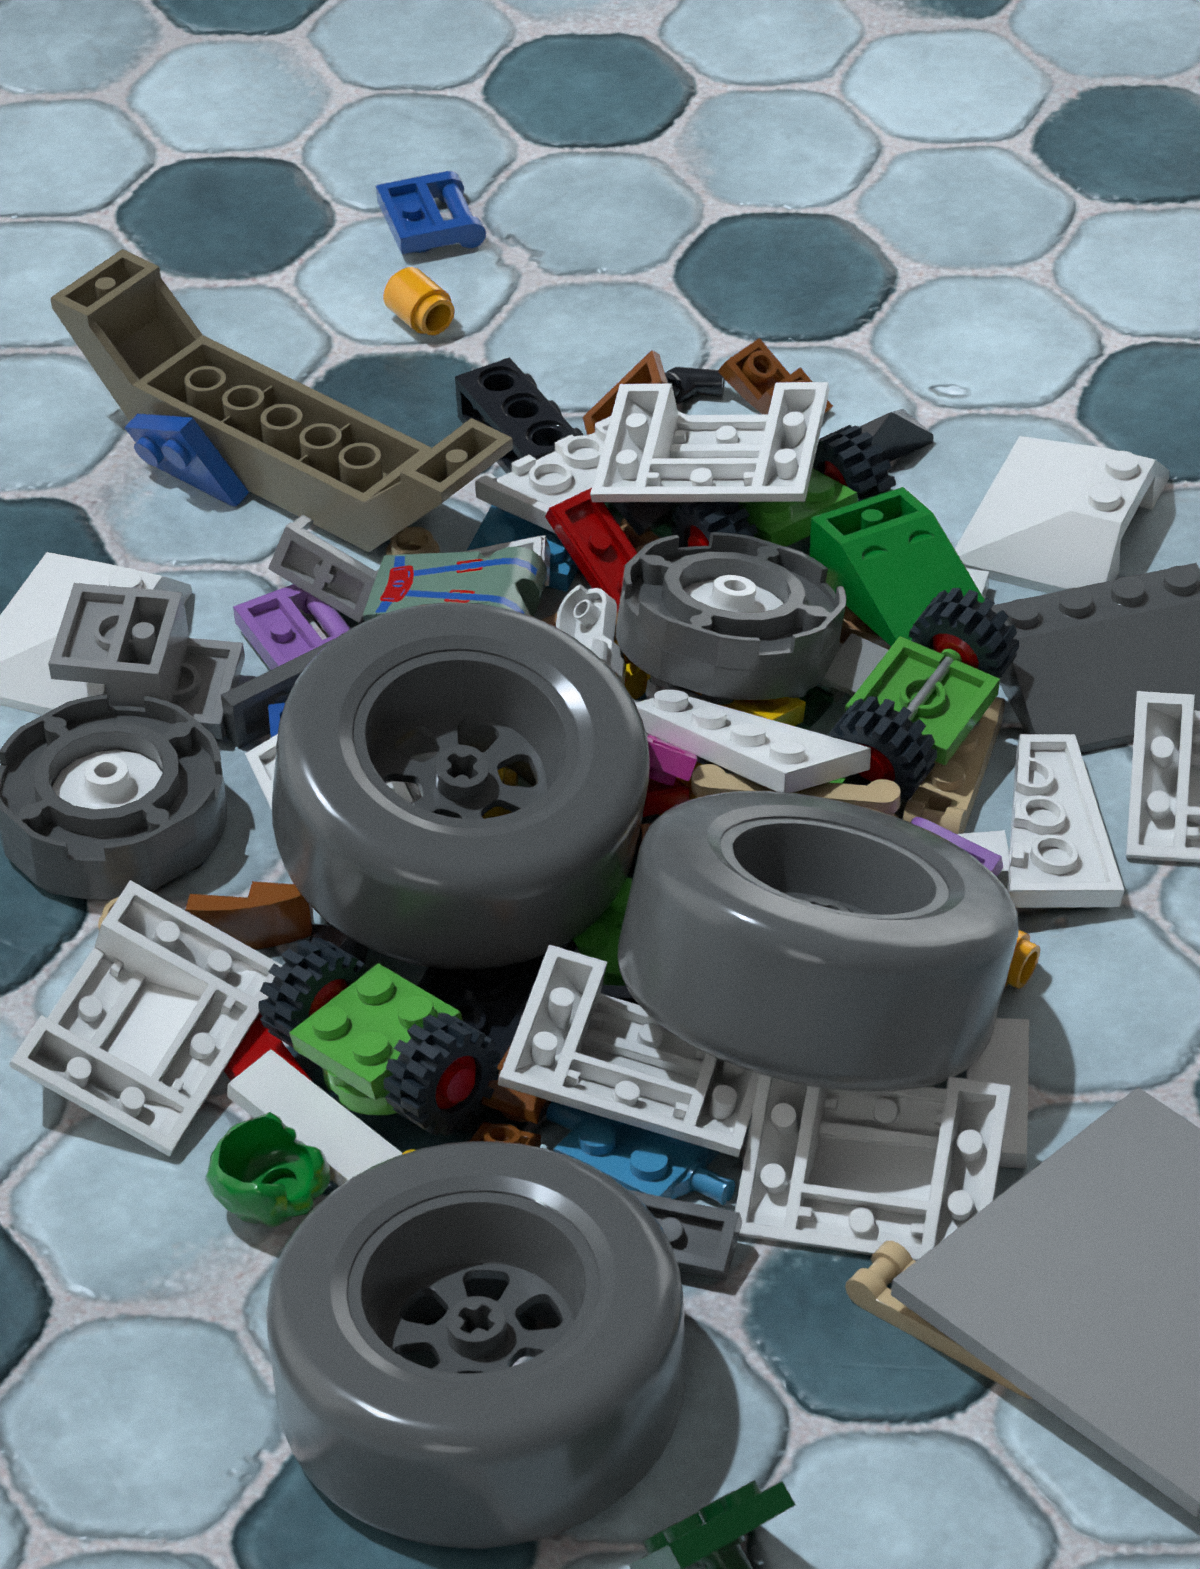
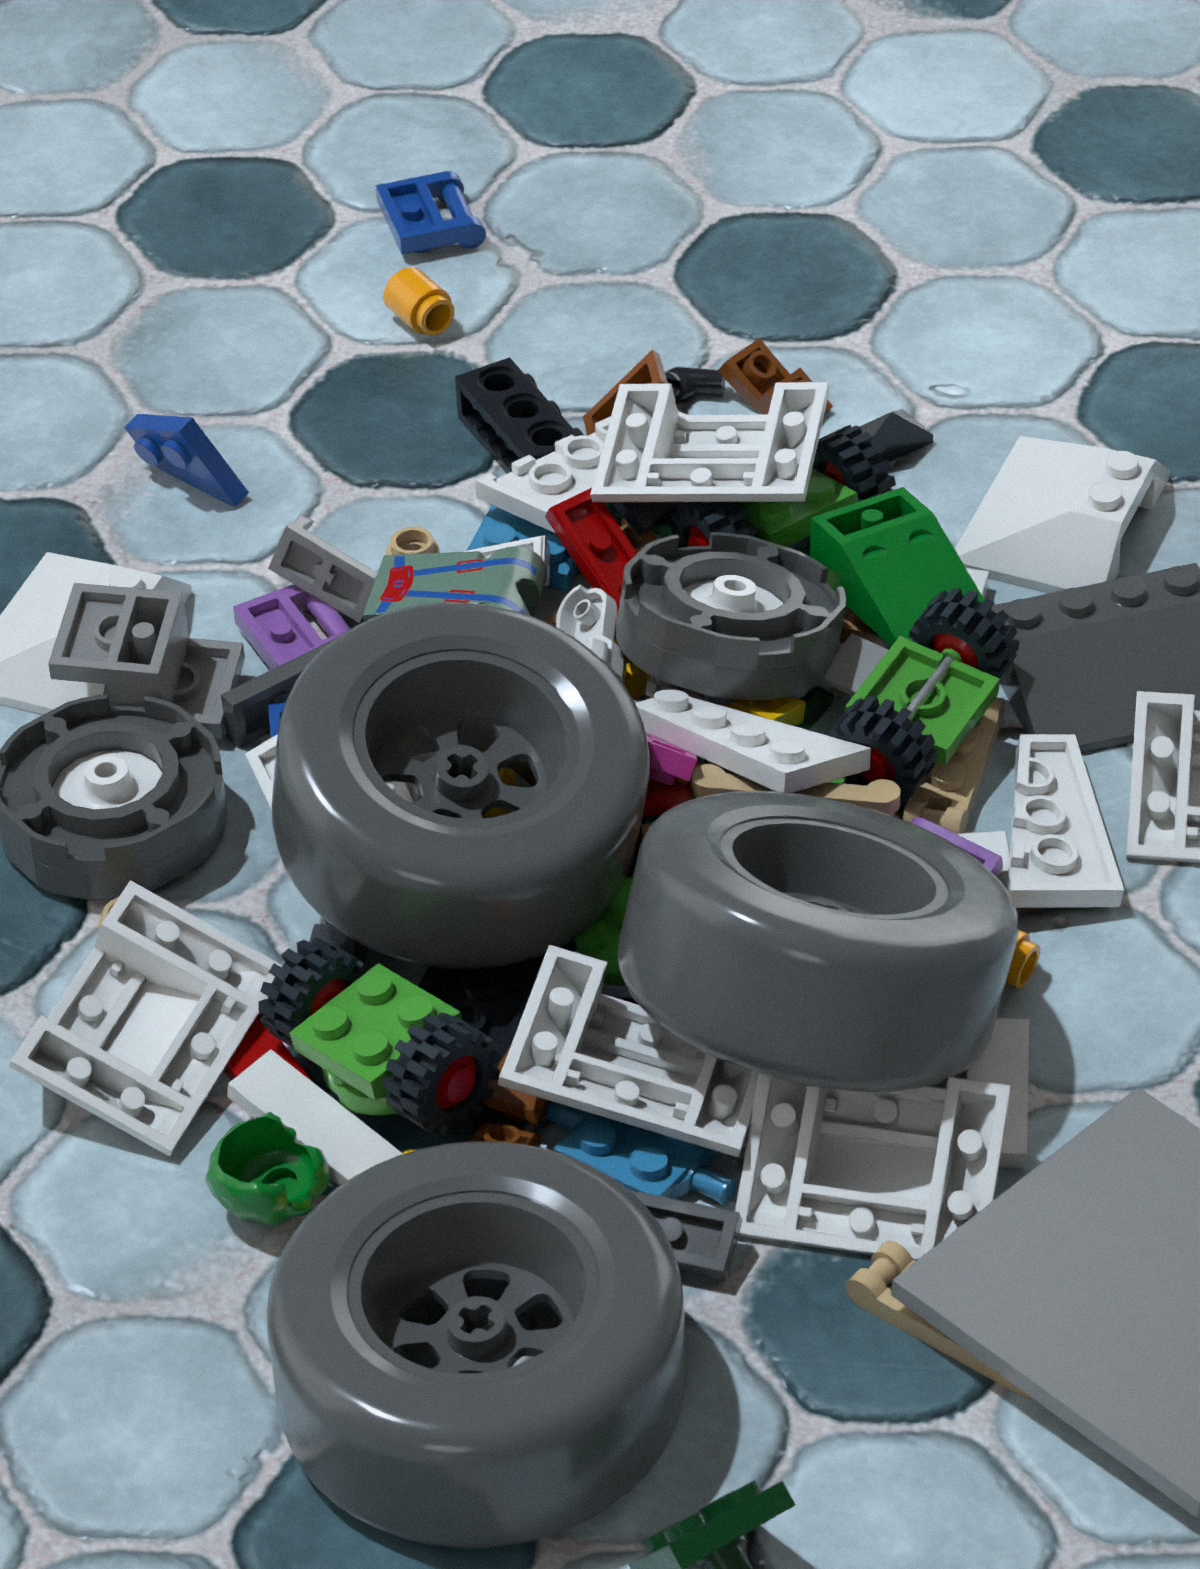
(266, 919): dark orange slope -> none
(268, 428): dark tan slope -> none

